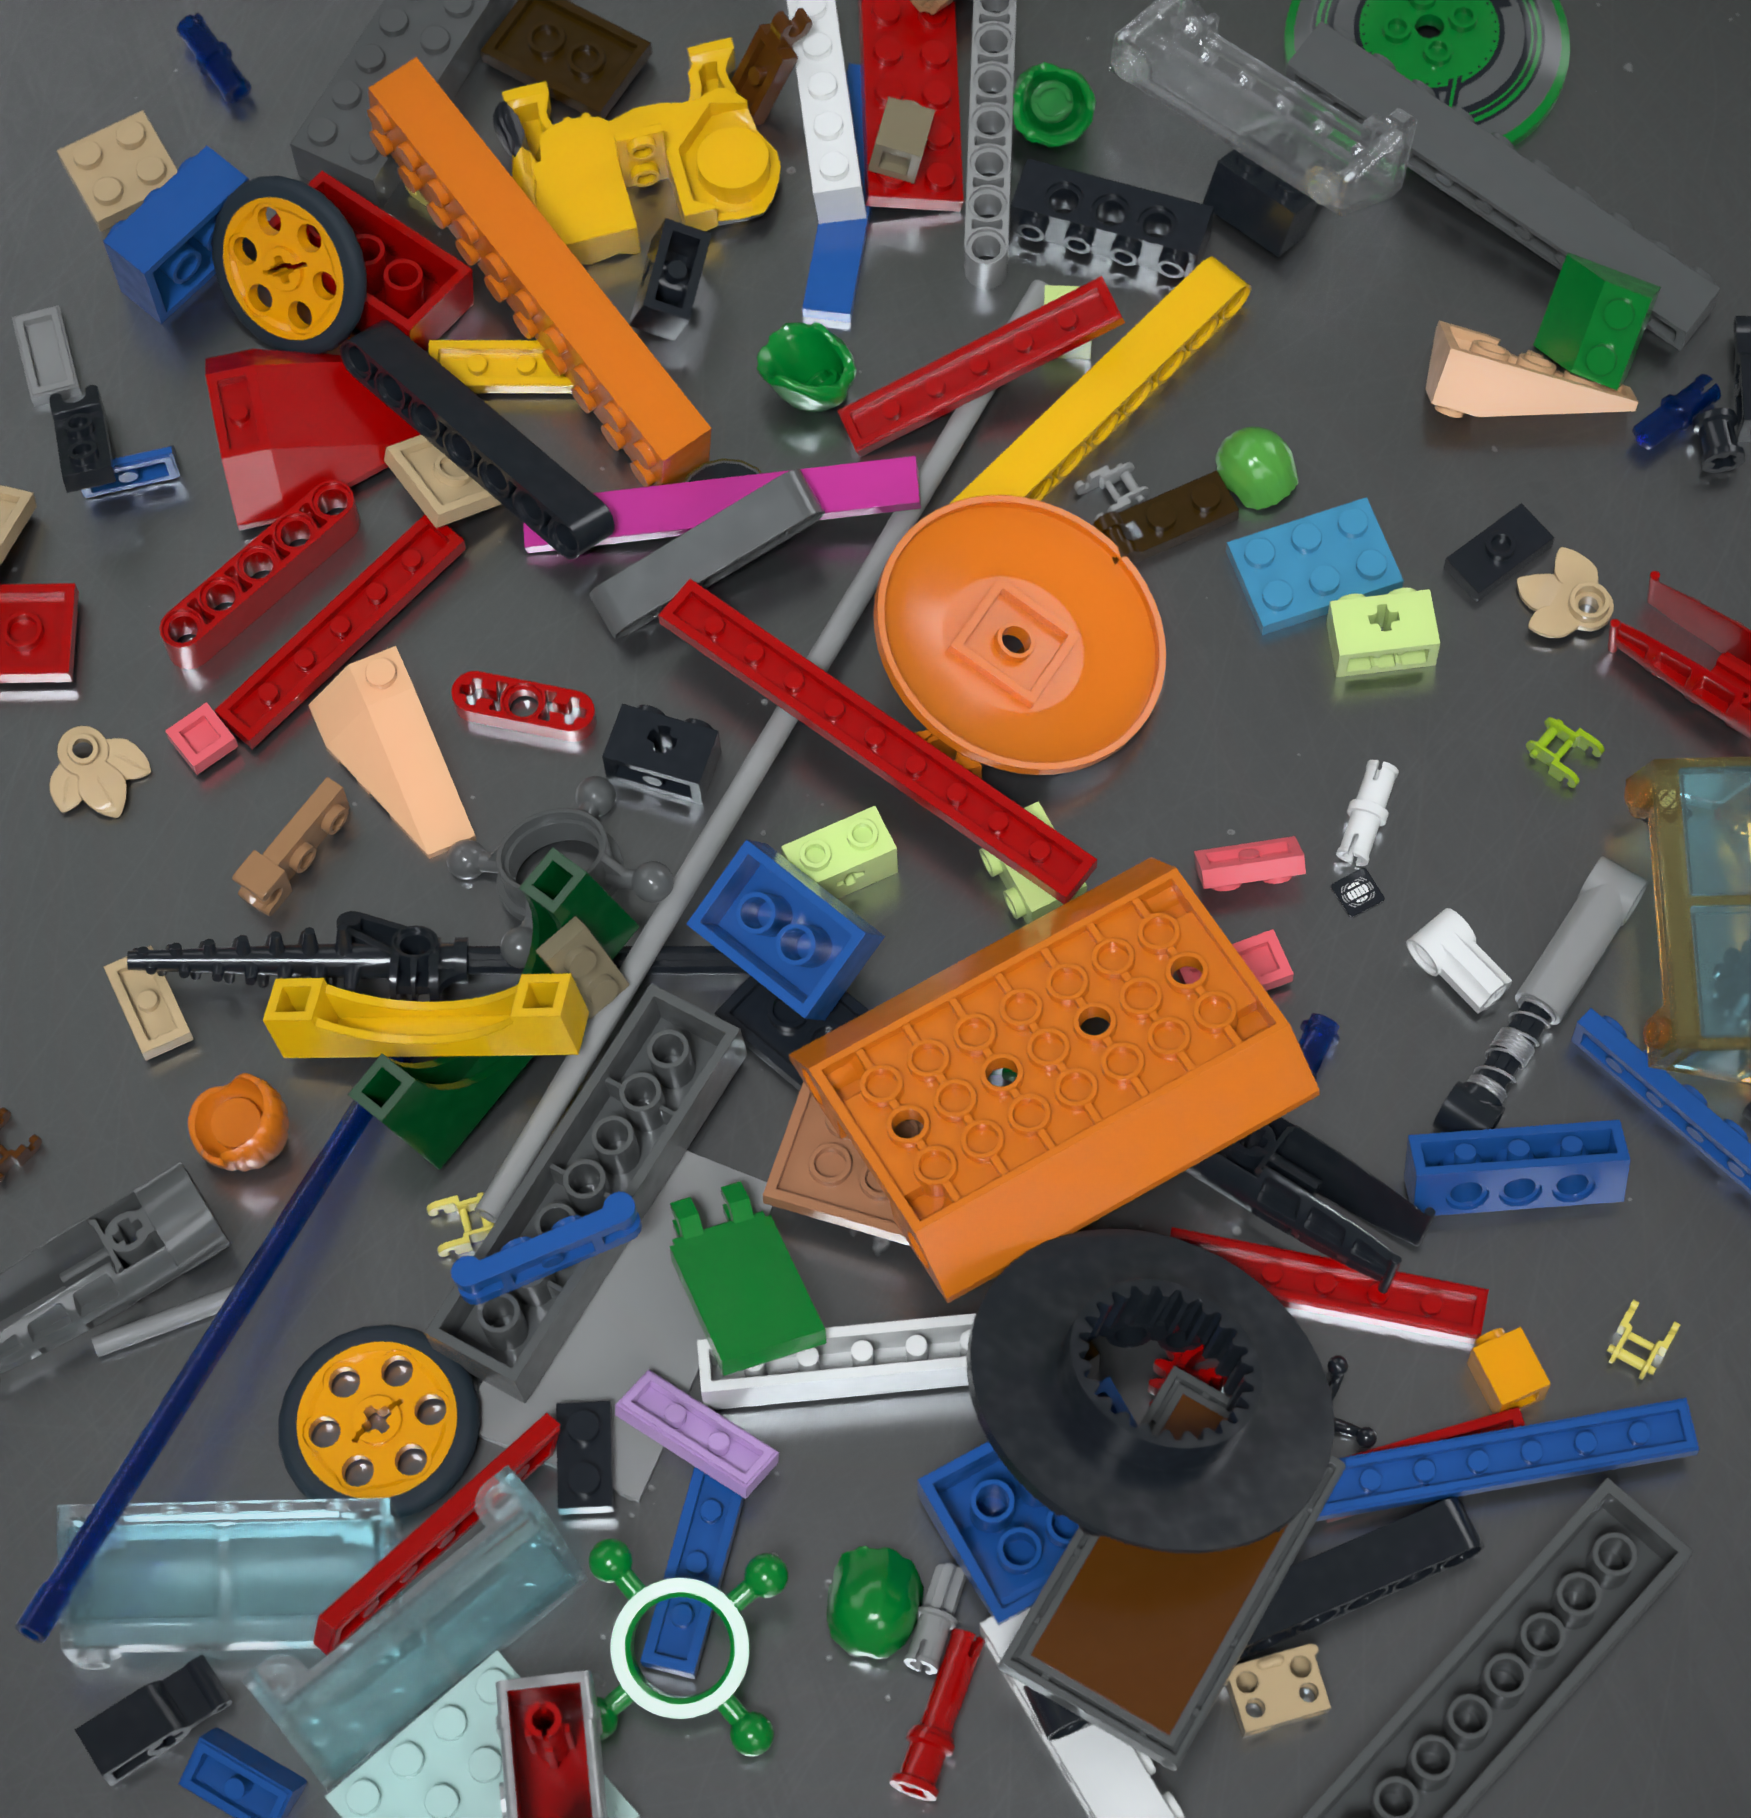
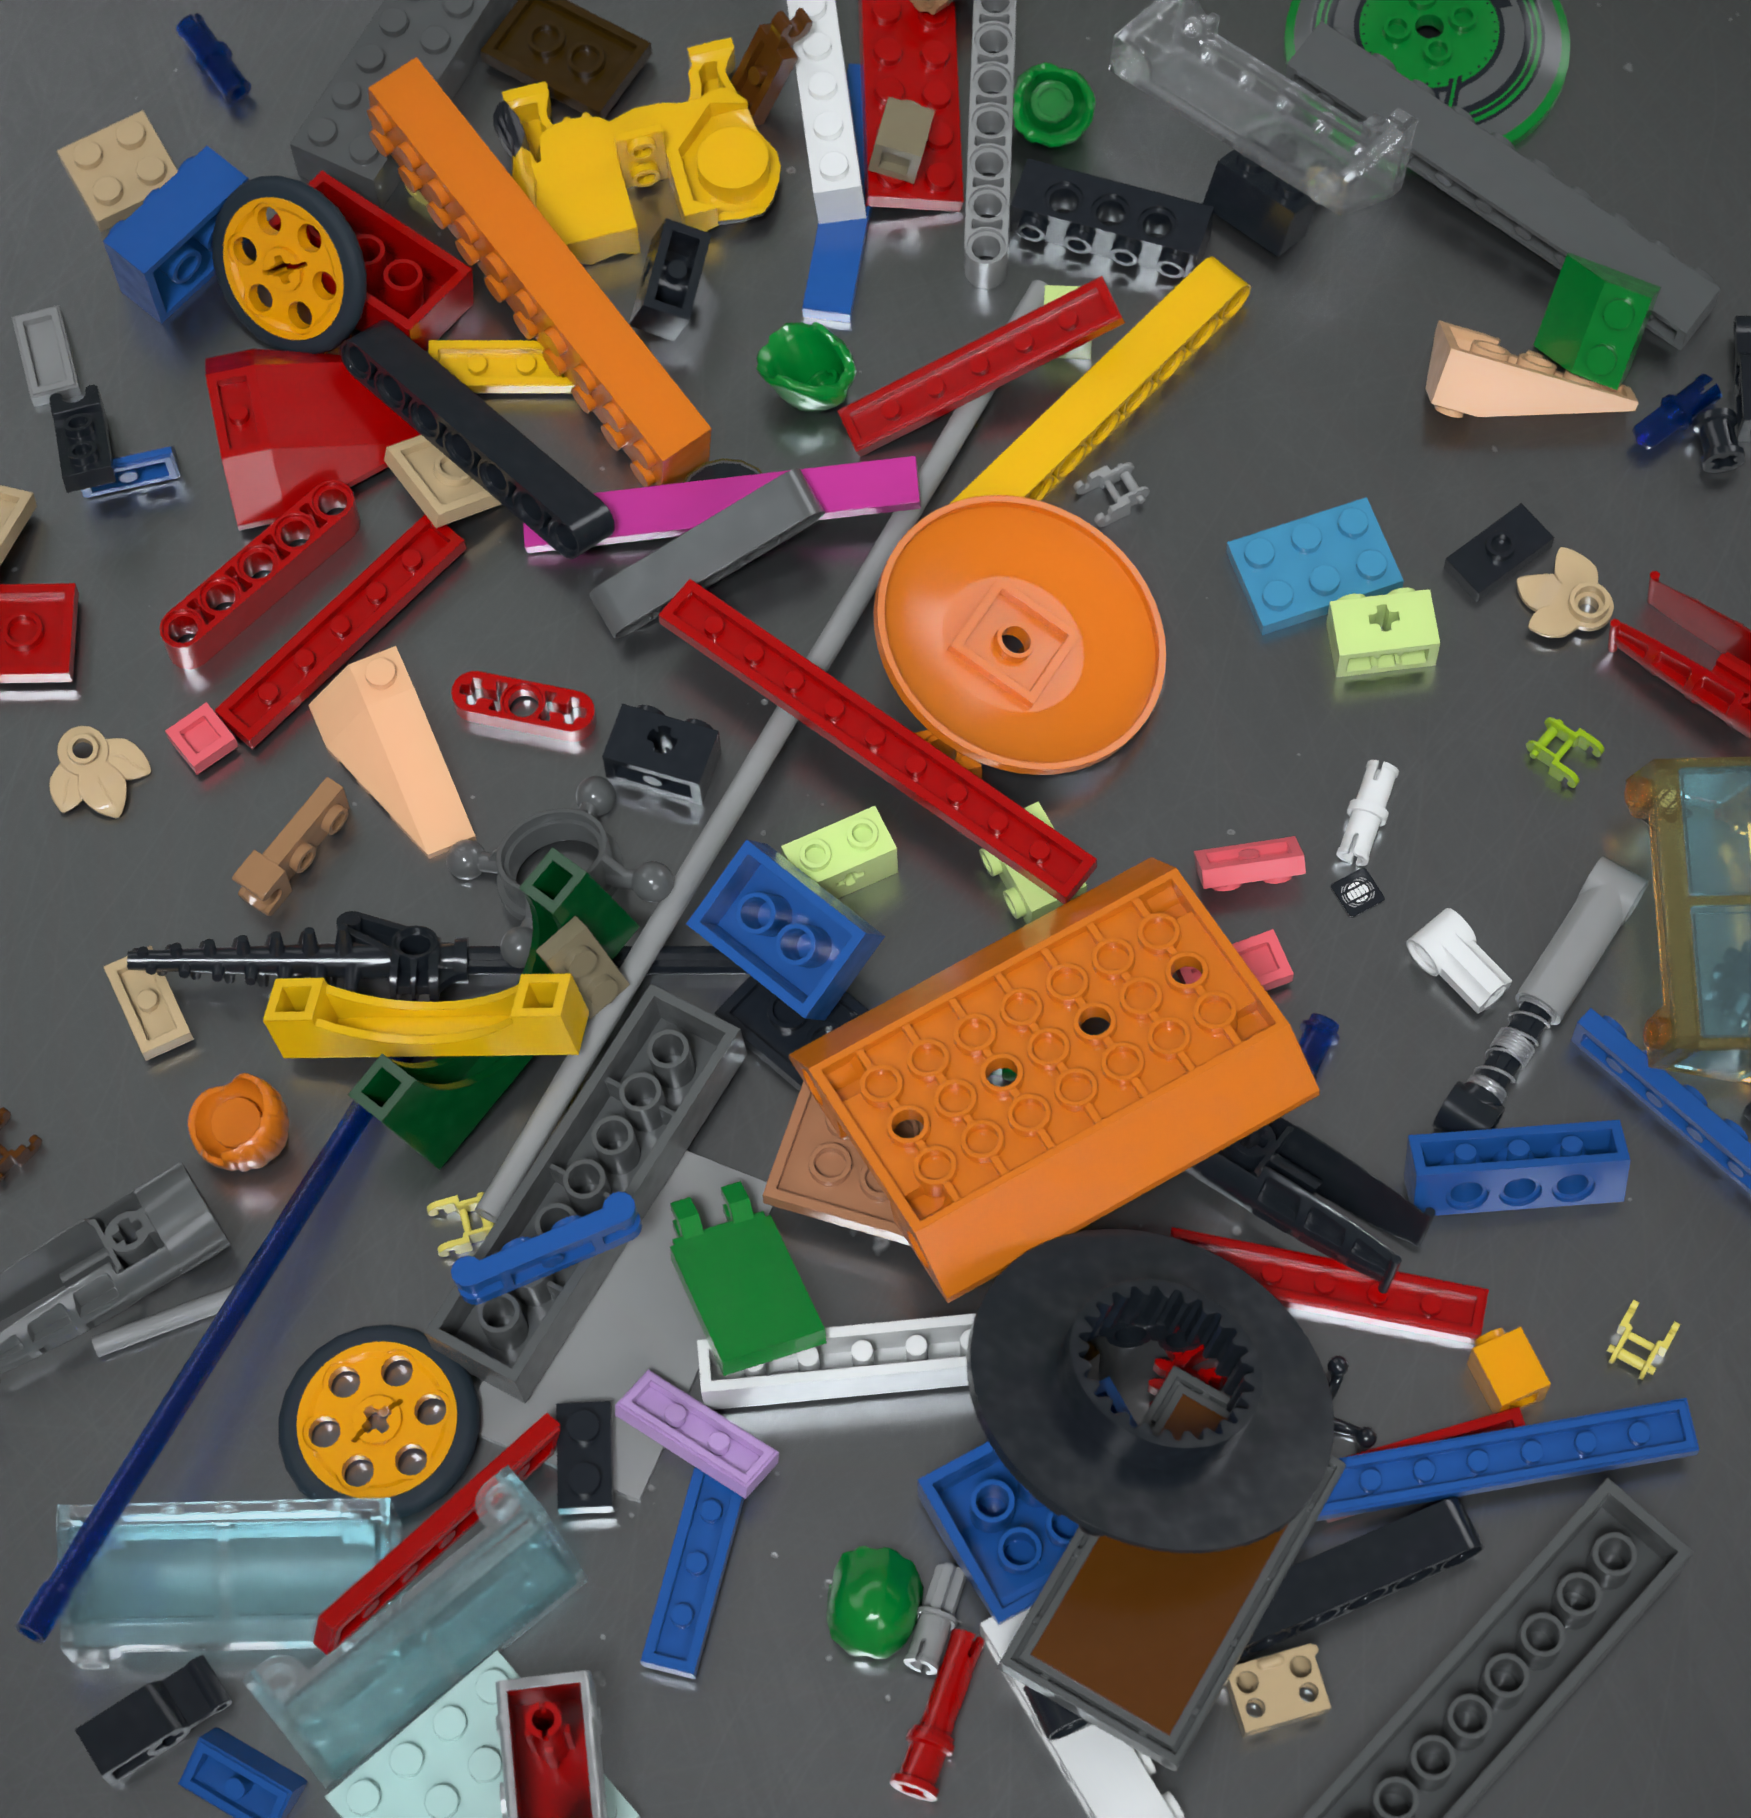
(763, 1577): green piece -> none
(1170, 518): dark brown plate -> none
(1257, 467): bright green hair -> none

